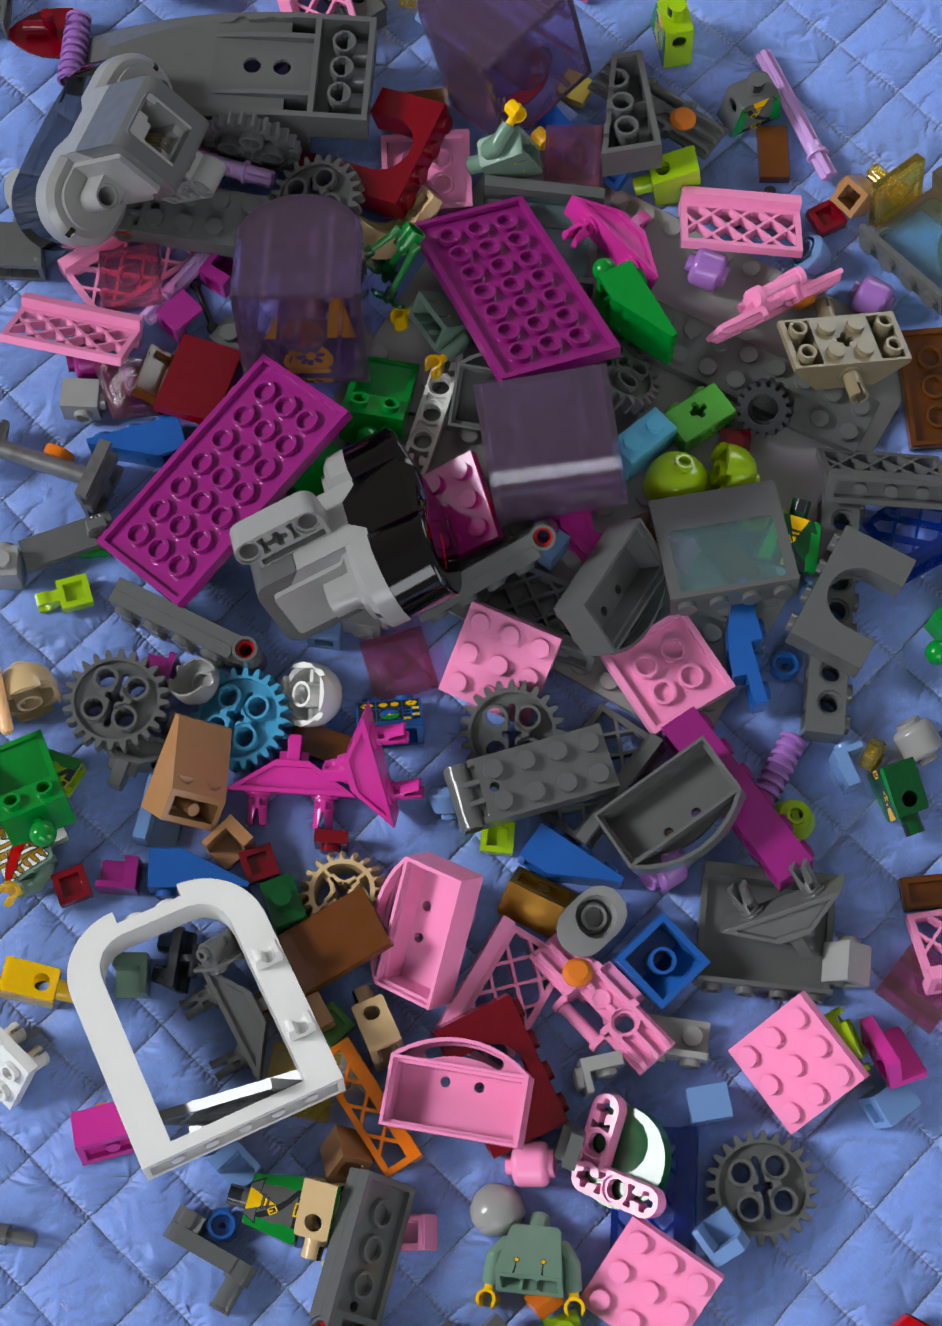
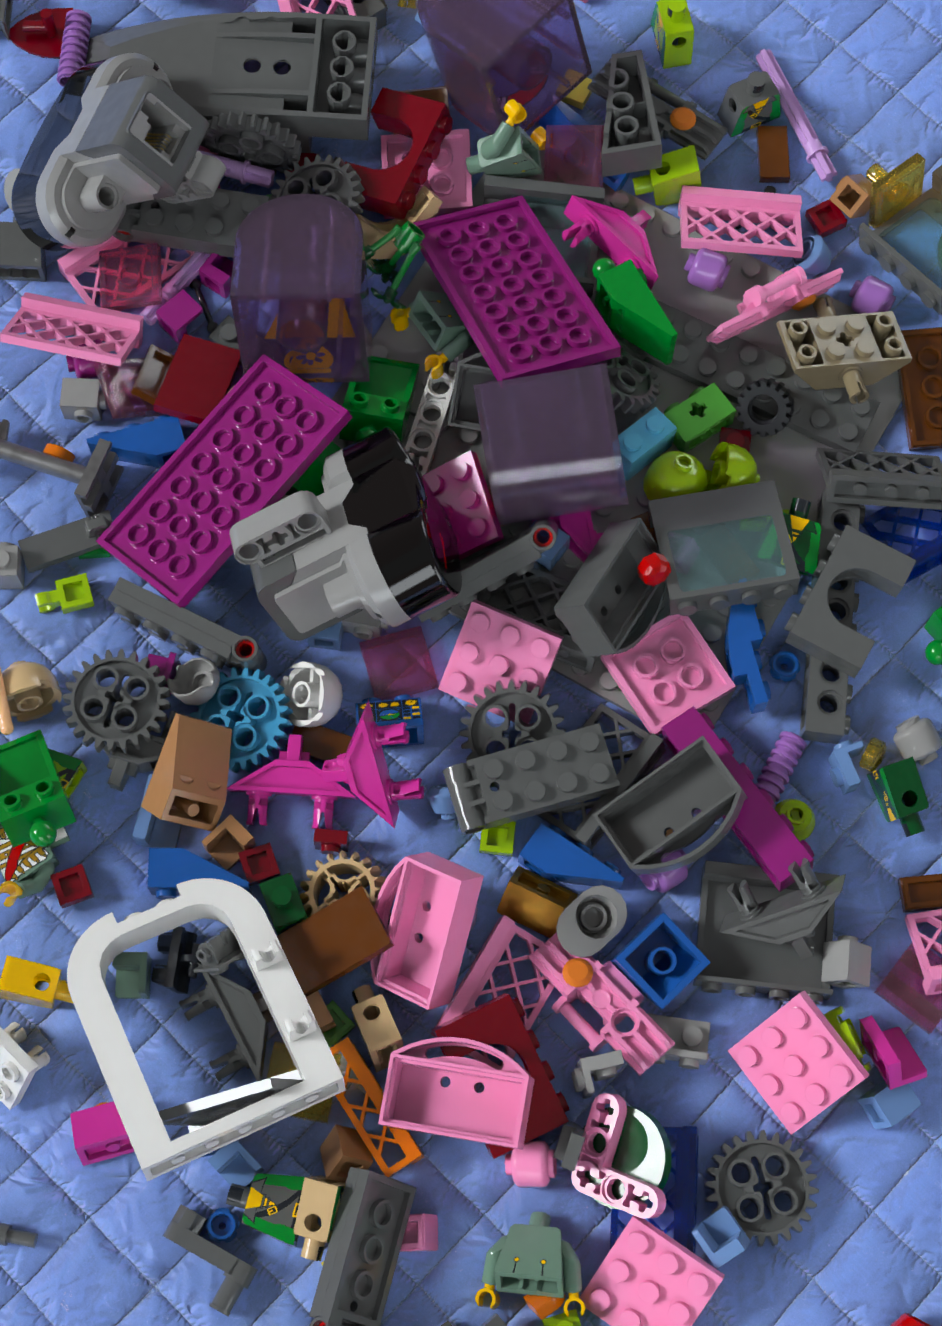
(121, 877): magenta panel -> none
(497, 1209): light grey hair -> none
(654, 569): none -> red tile
(709, 1104): medium blue panel -> none

